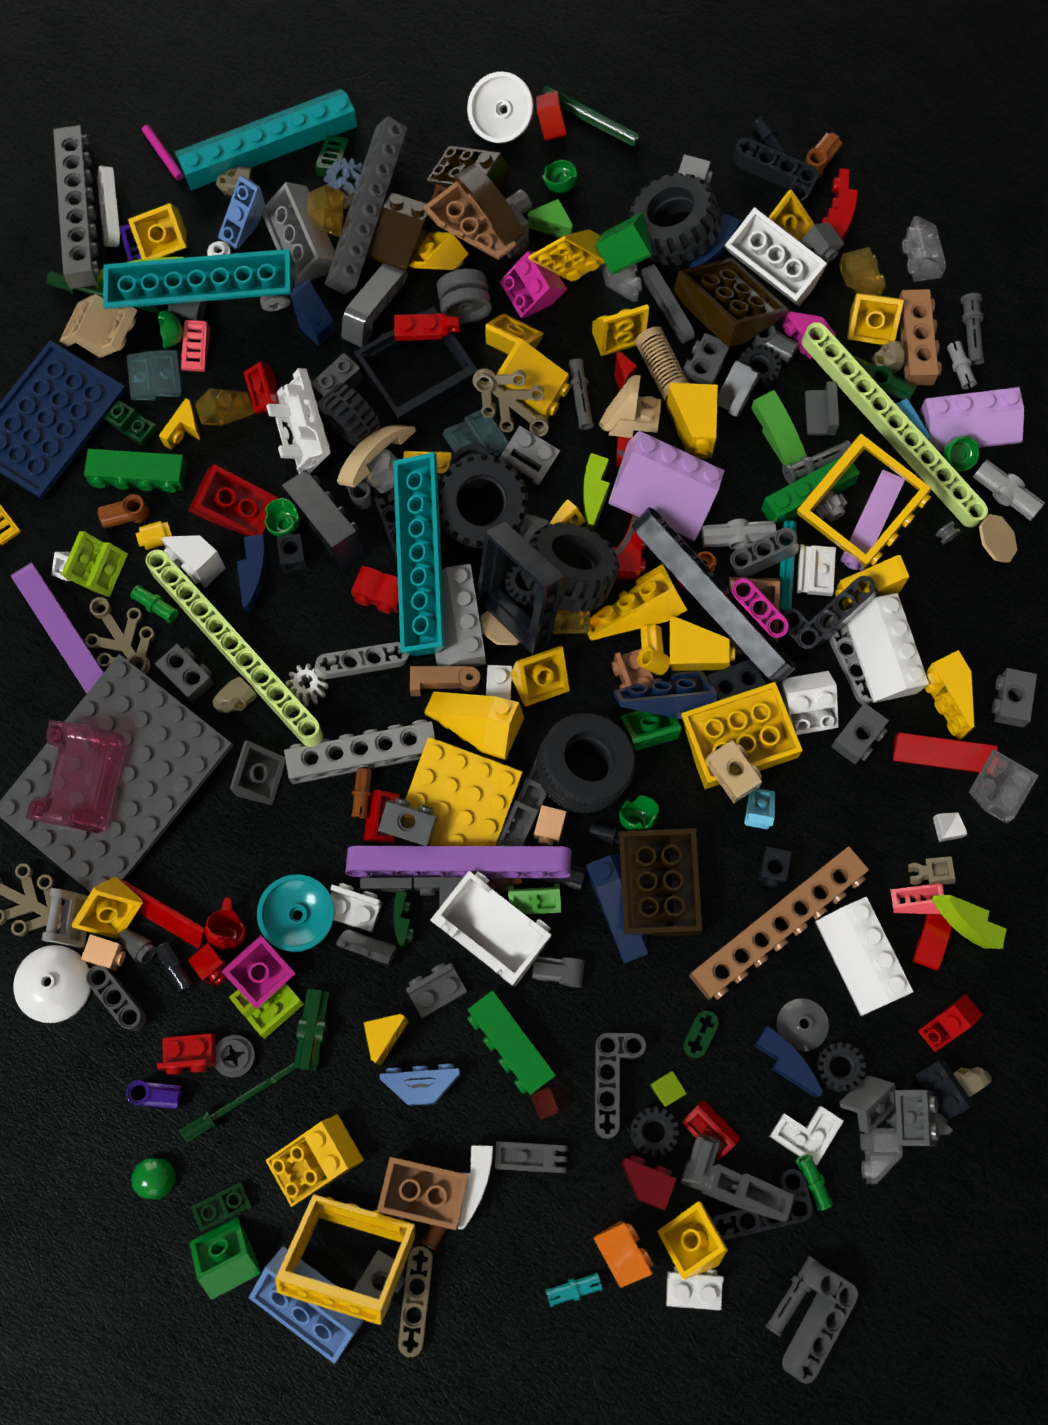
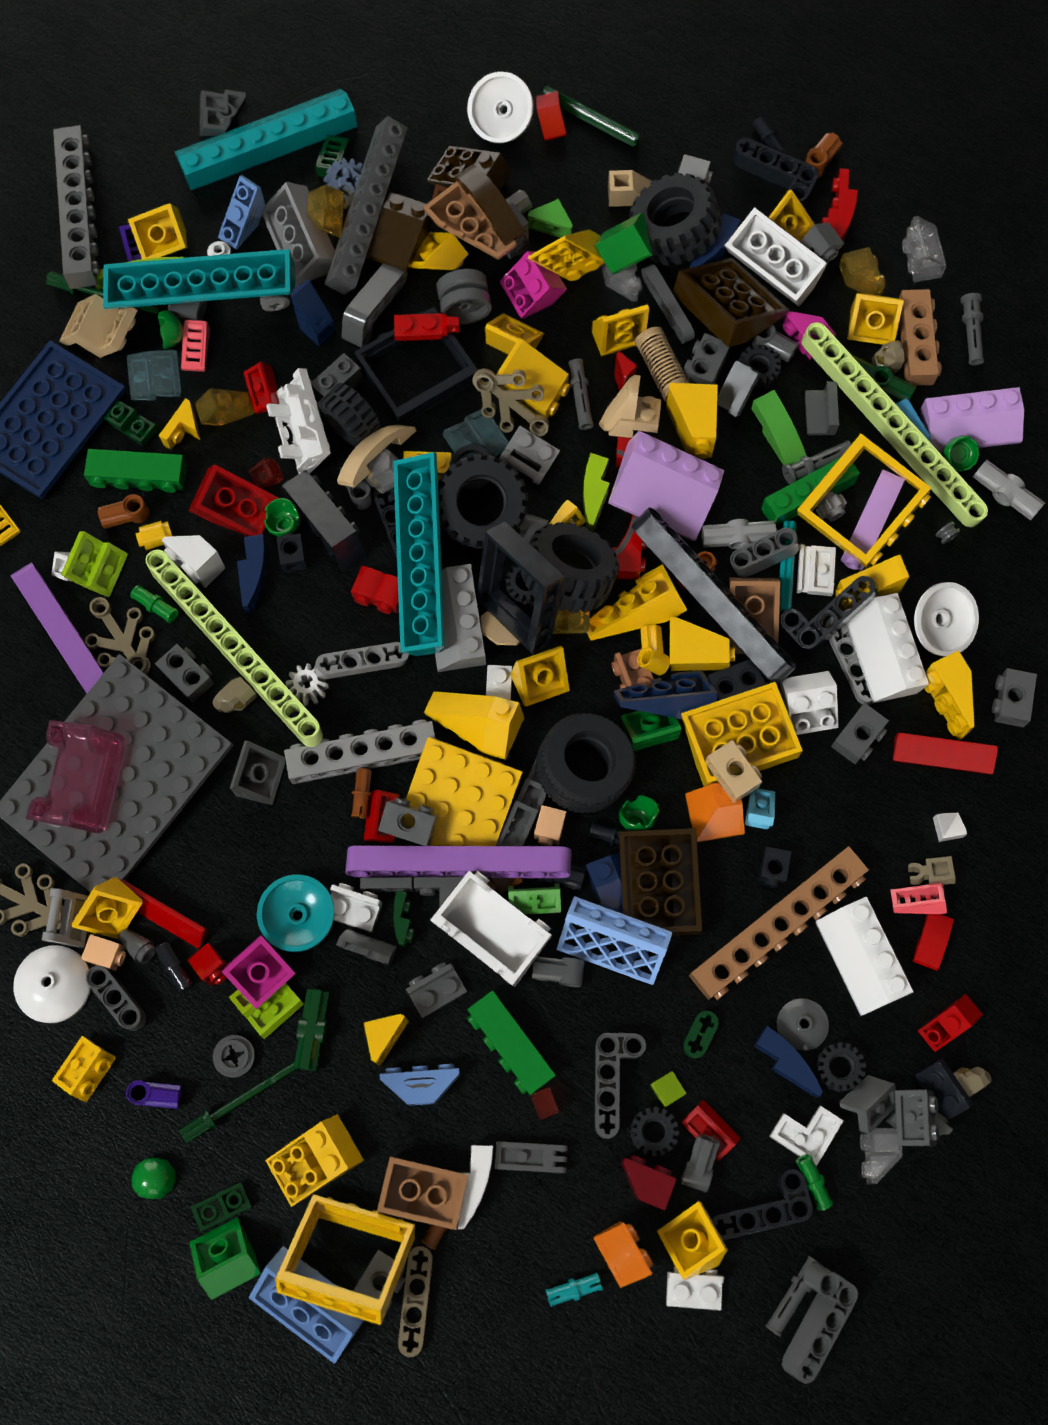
(83, 1069): none -> yellow bracket
(108, 206): white beam -> none
(158, 146): dark pink bar -> none
(188, 1052): red bracket -> none
(218, 111): none -> dark grey slope
(225, 929): red hair -> none
(228, 180): dark tan rock -> none
(265, 473): none -> clear red slope
(443, 678): medium nougat leg -> none
(560, 176): green hair -> none
(618, 928): none -> light blue fence
(625, 187): none -> tan slope
(714, 813): none -> orange slope
(748, 1193): dark grey slope -> none
(764, 618): dark pink beam -> none
(956, 618): none -> white dish
(961, 365): light grey pin -> none
(970, 921): lime slope -> none
(998, 538): tan piece -> none
(1002, 786): clear slope -> none

